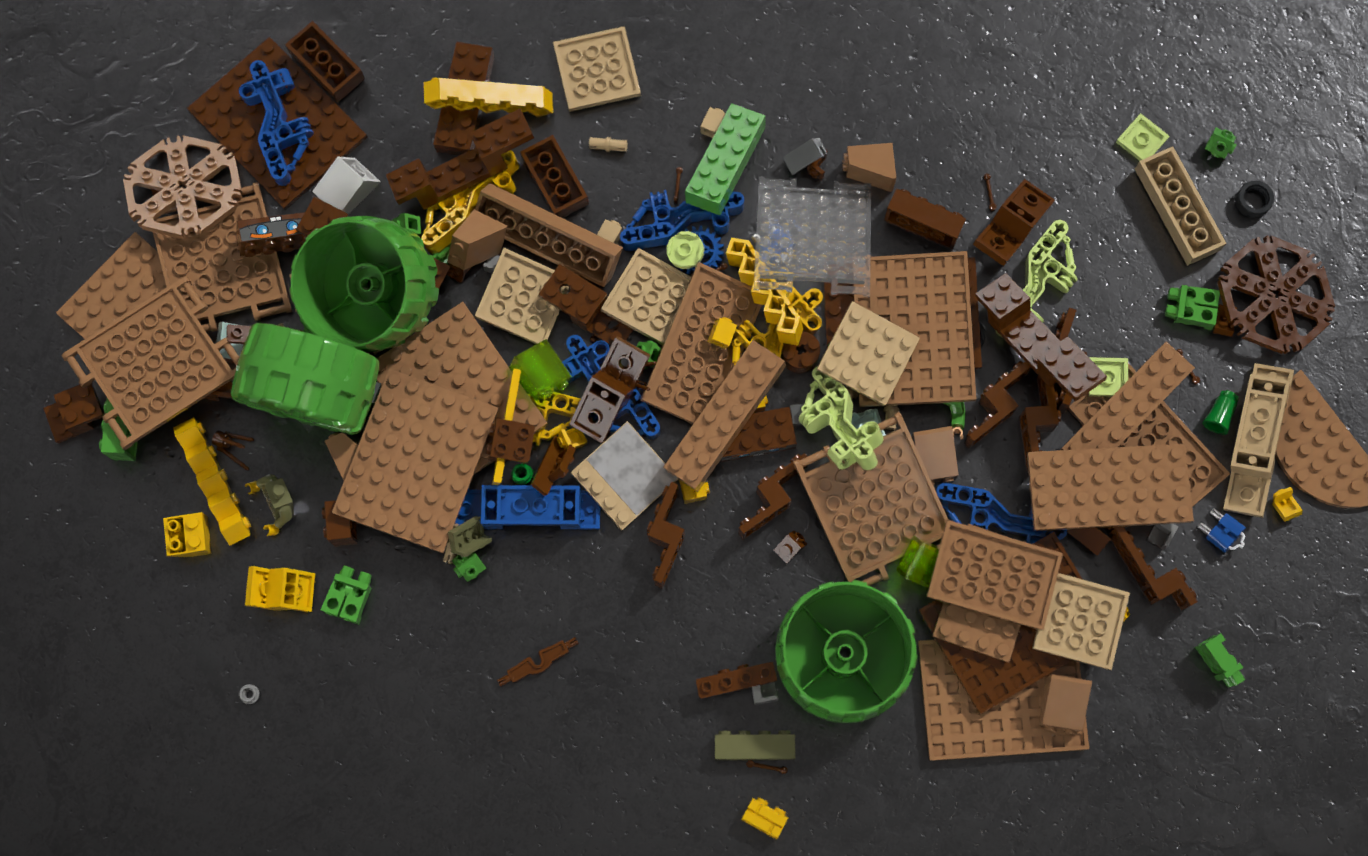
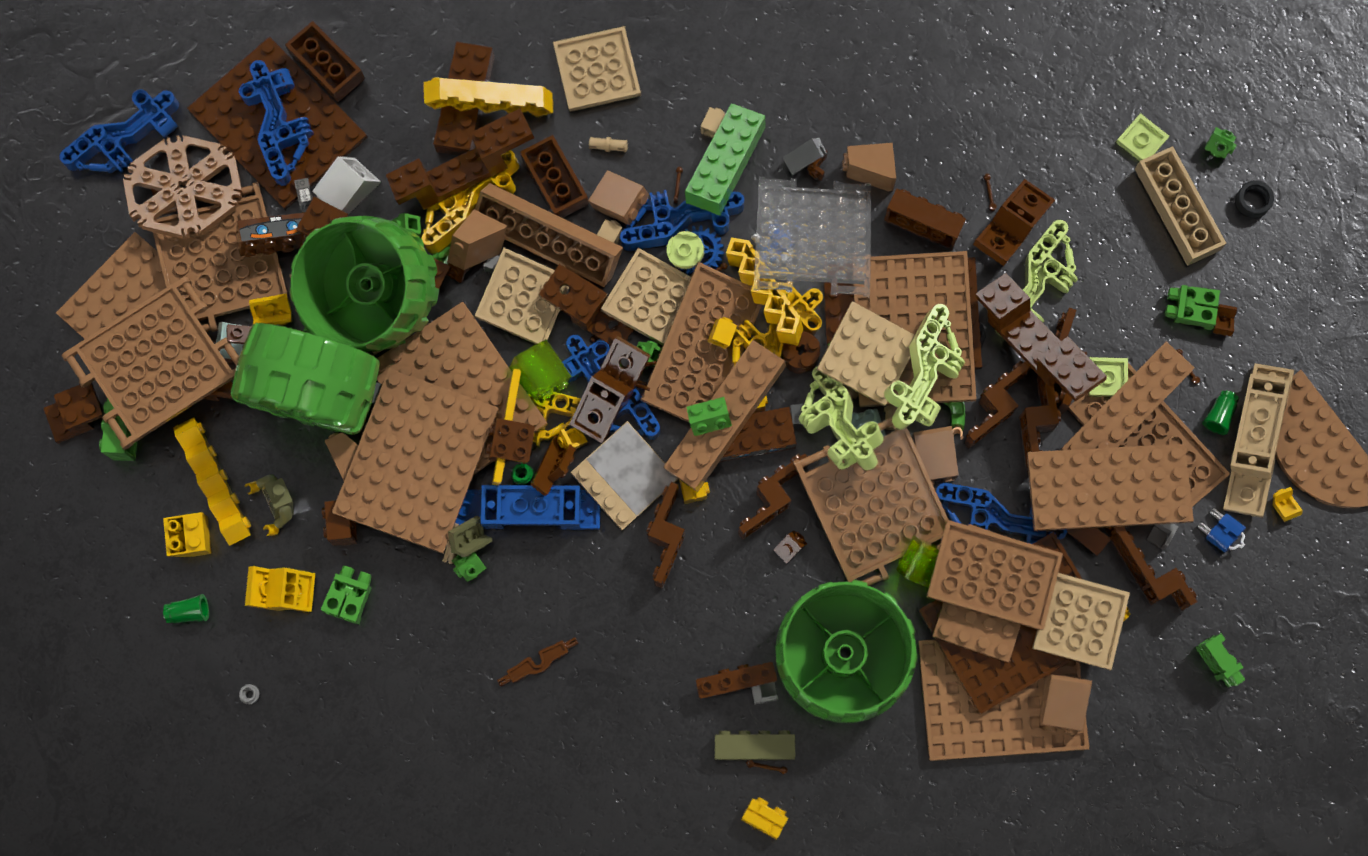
(121, 134): none -> blue beam
(187, 610): none -> green plant
(224, 440): reddish brown plant -> none
(271, 310): none -> yellow bracket
(303, 193): none -> sticker
(618, 197): none -> medium nougat brick
(709, 416): none -> bright green bracket
(925, 364): none -> yellowish green beam
(1266, 302): reddish brown plate -> none

